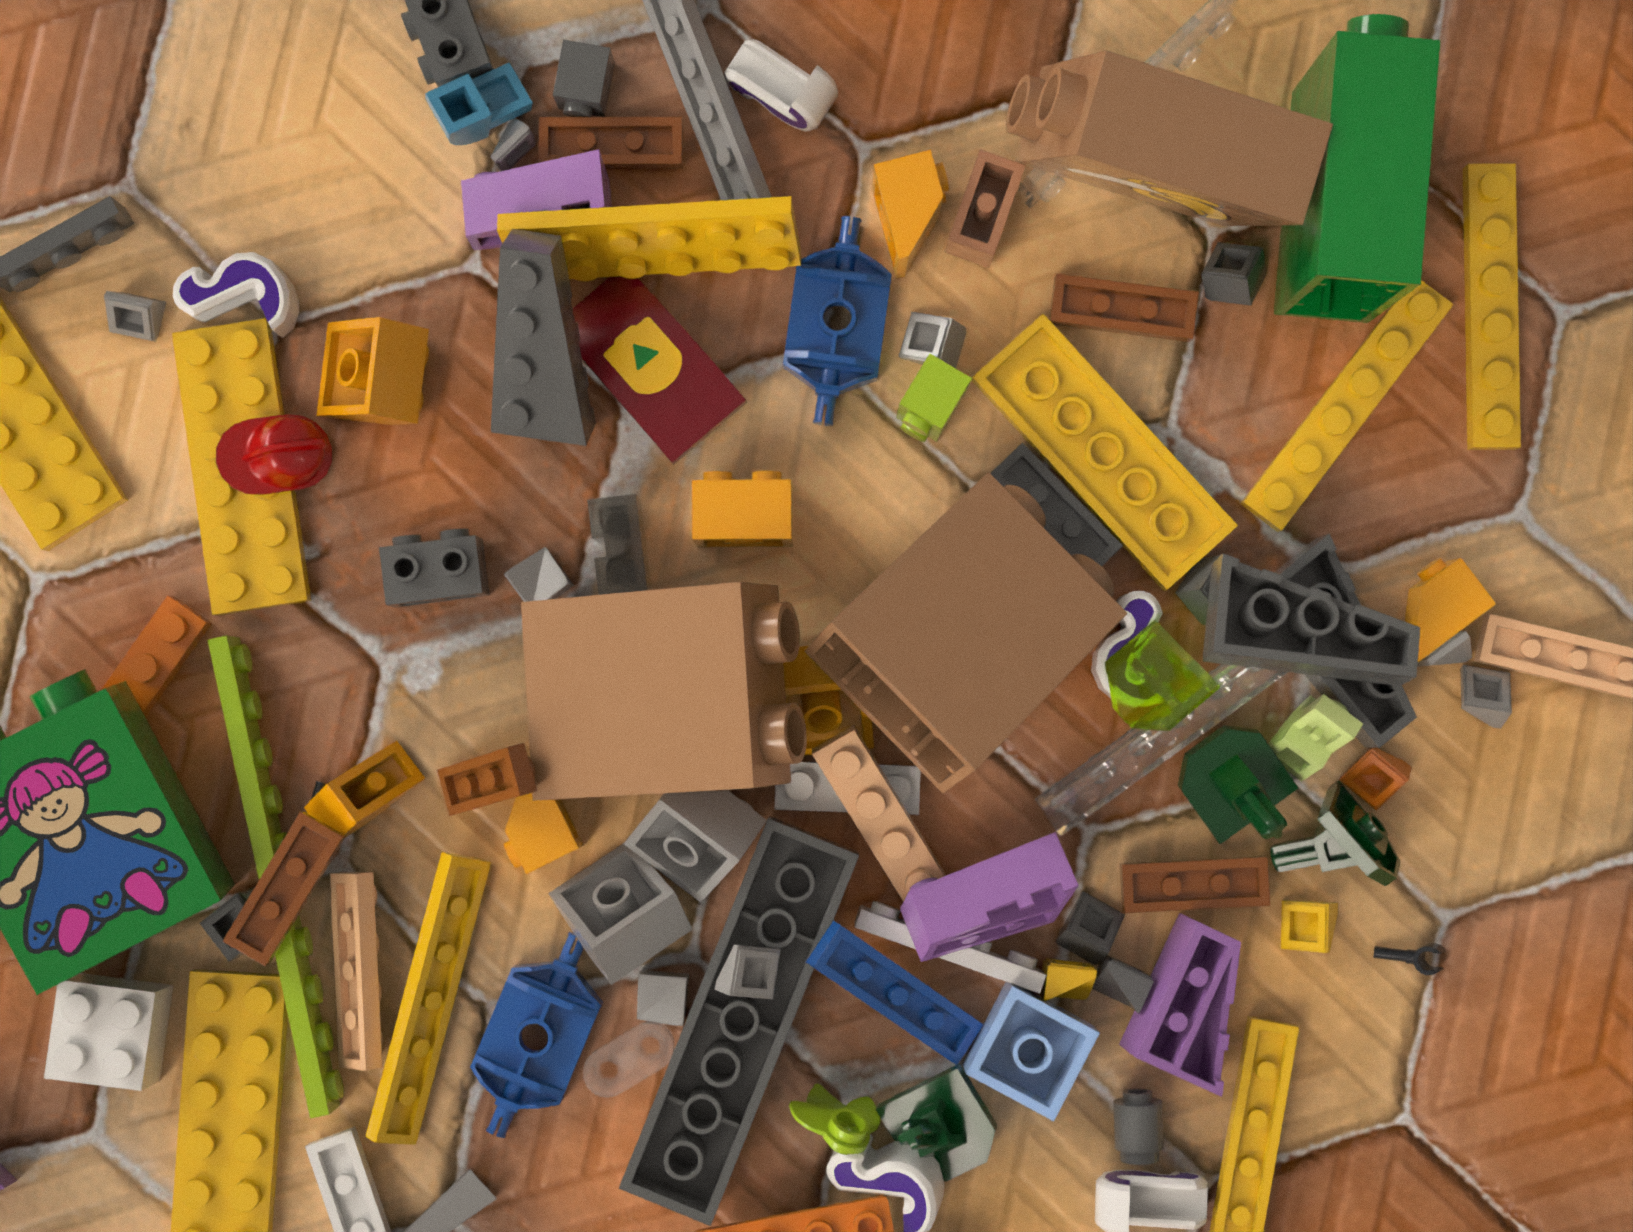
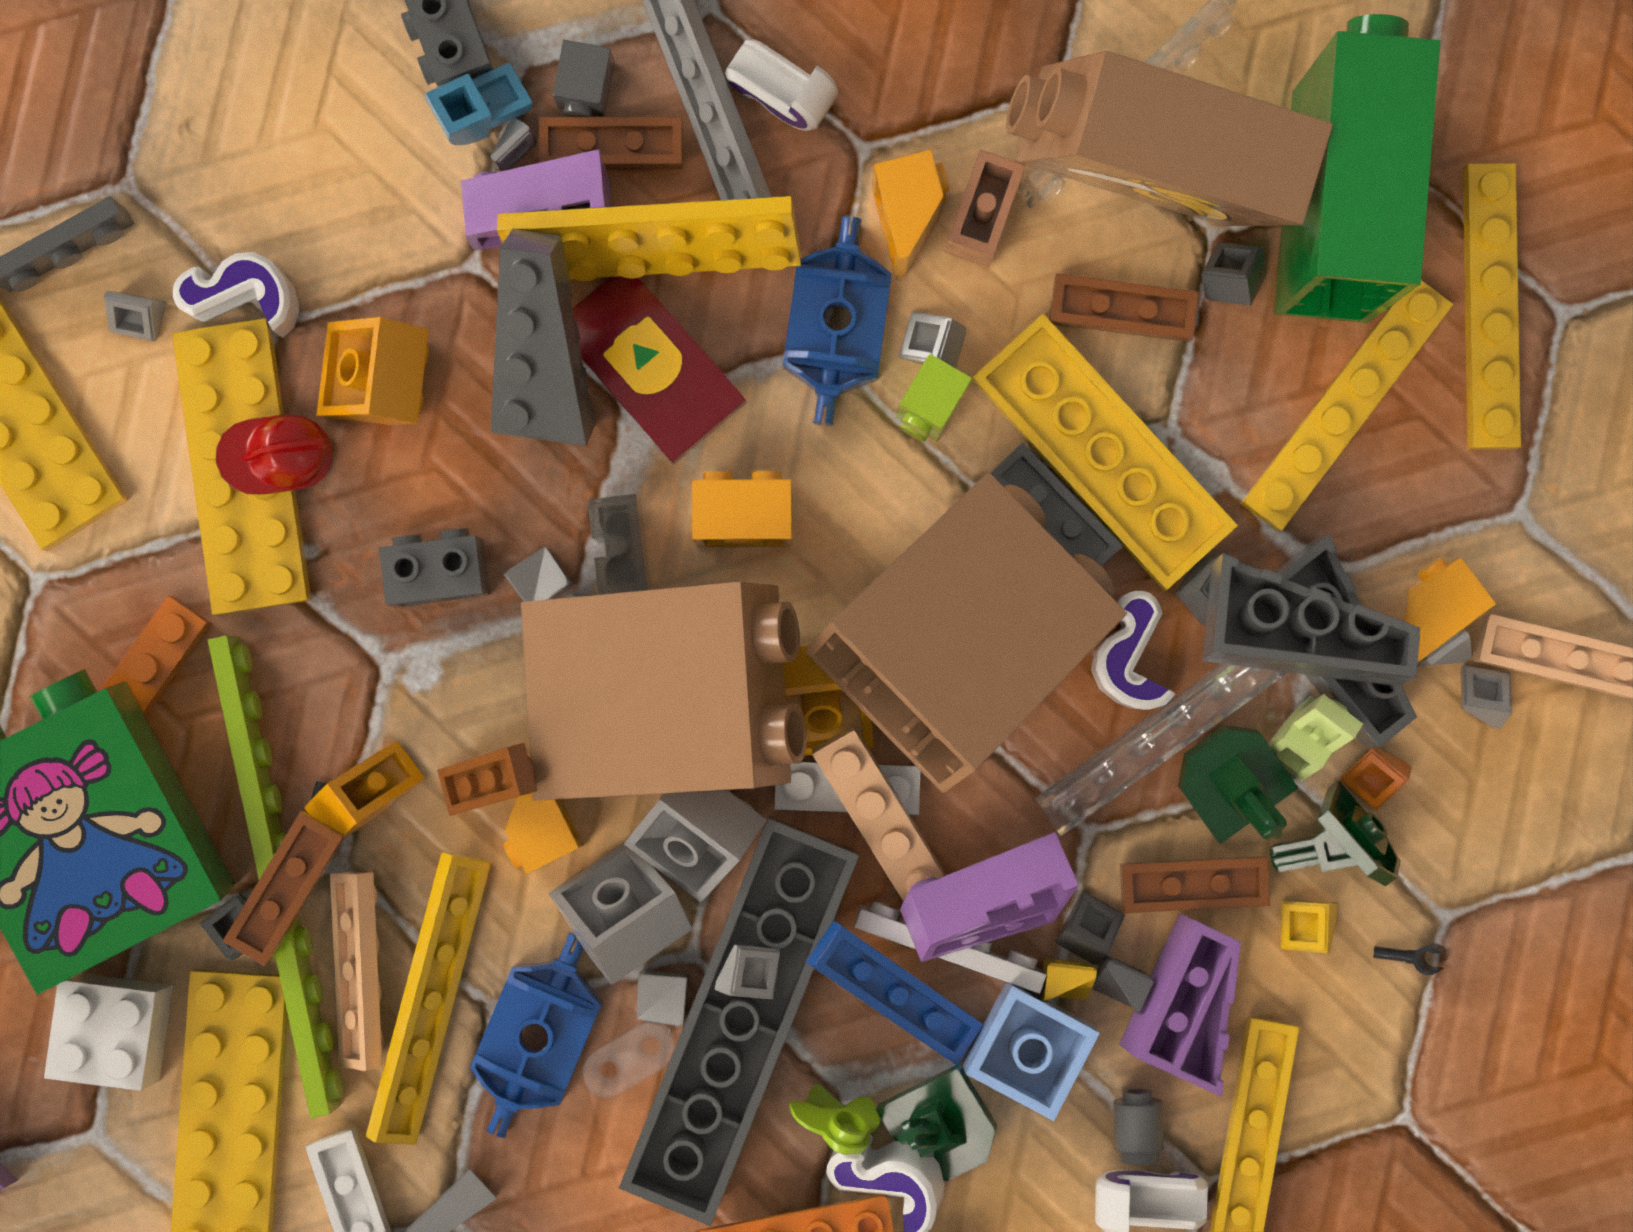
(1156, 681): clear neon green slope -> none

